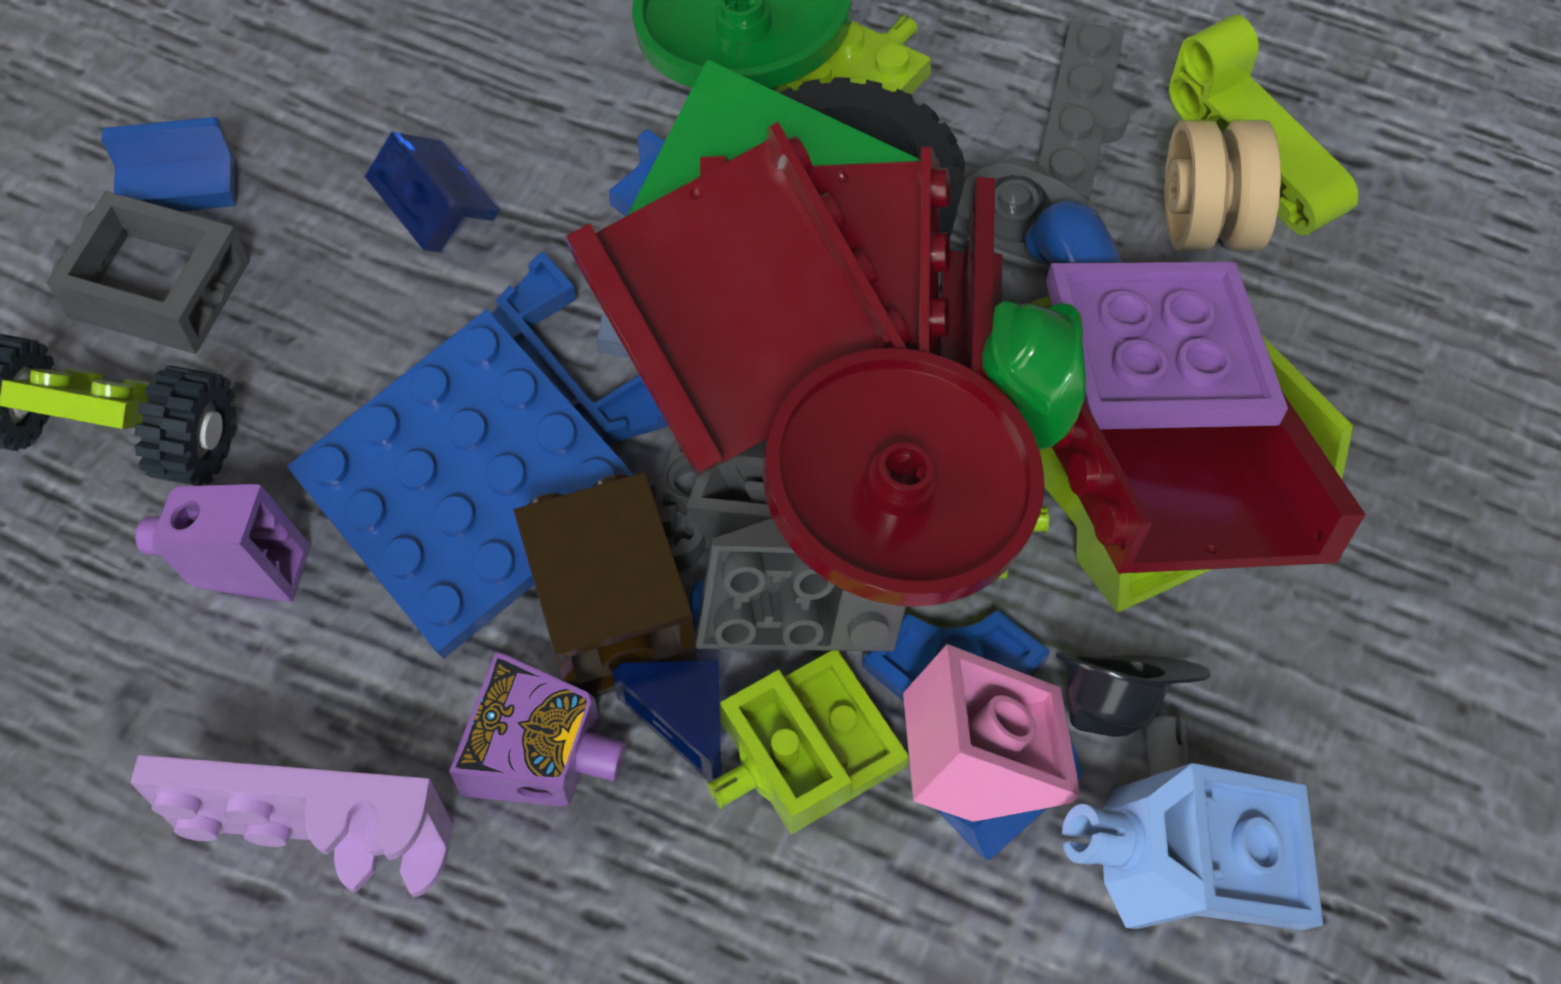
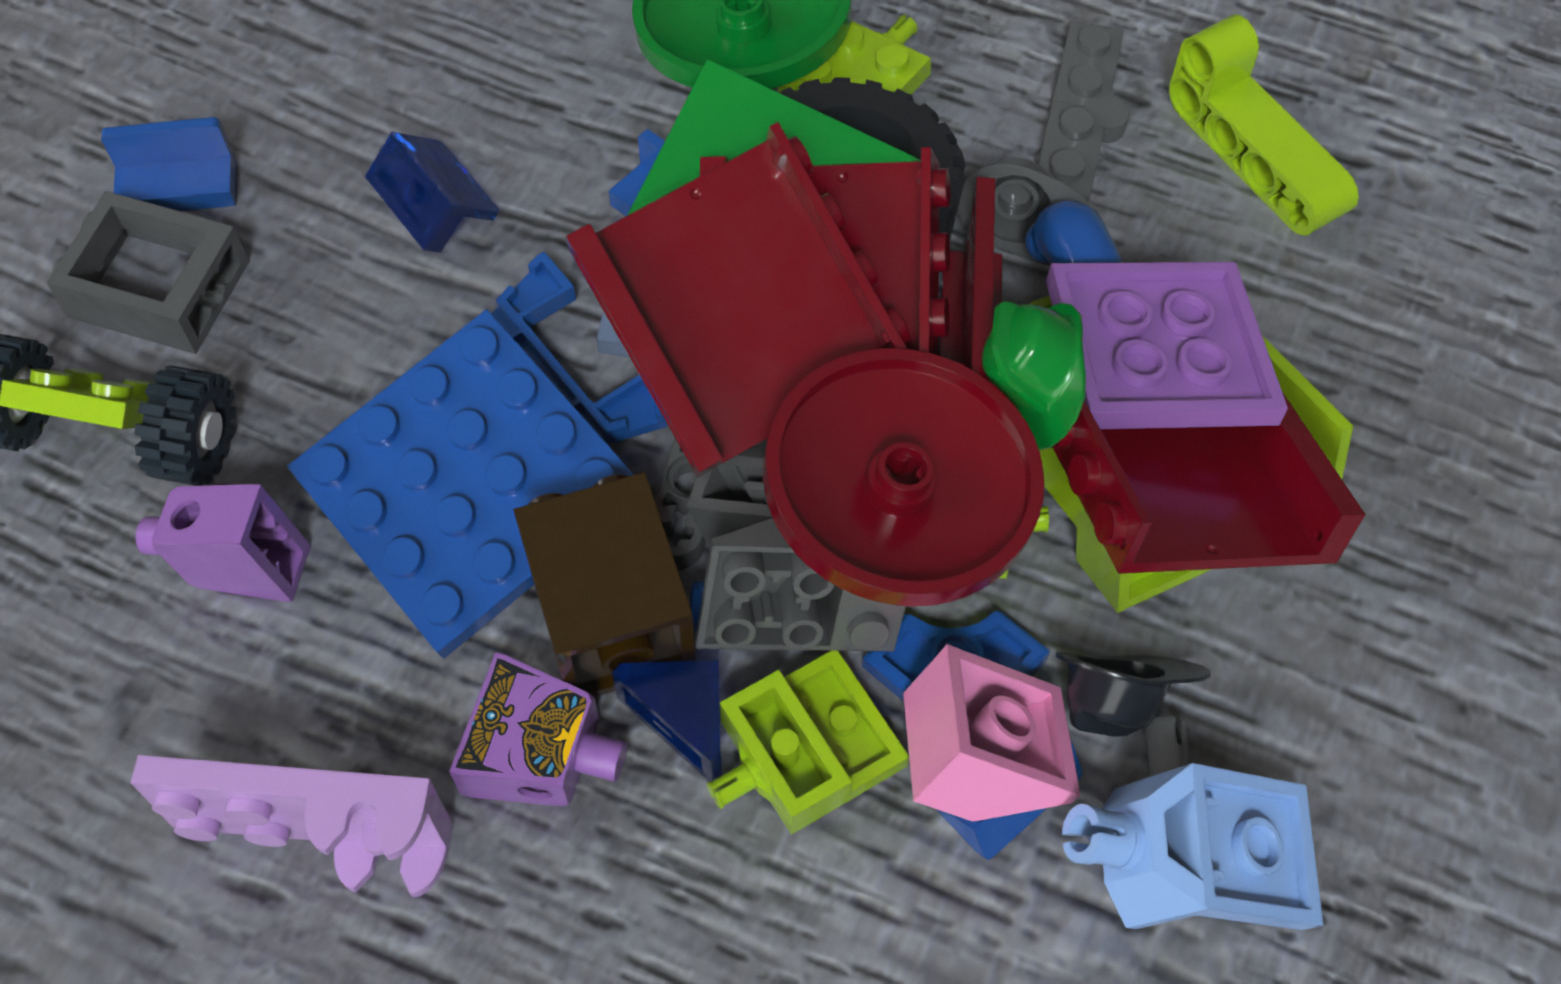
(1222, 185): tan wheel -> none

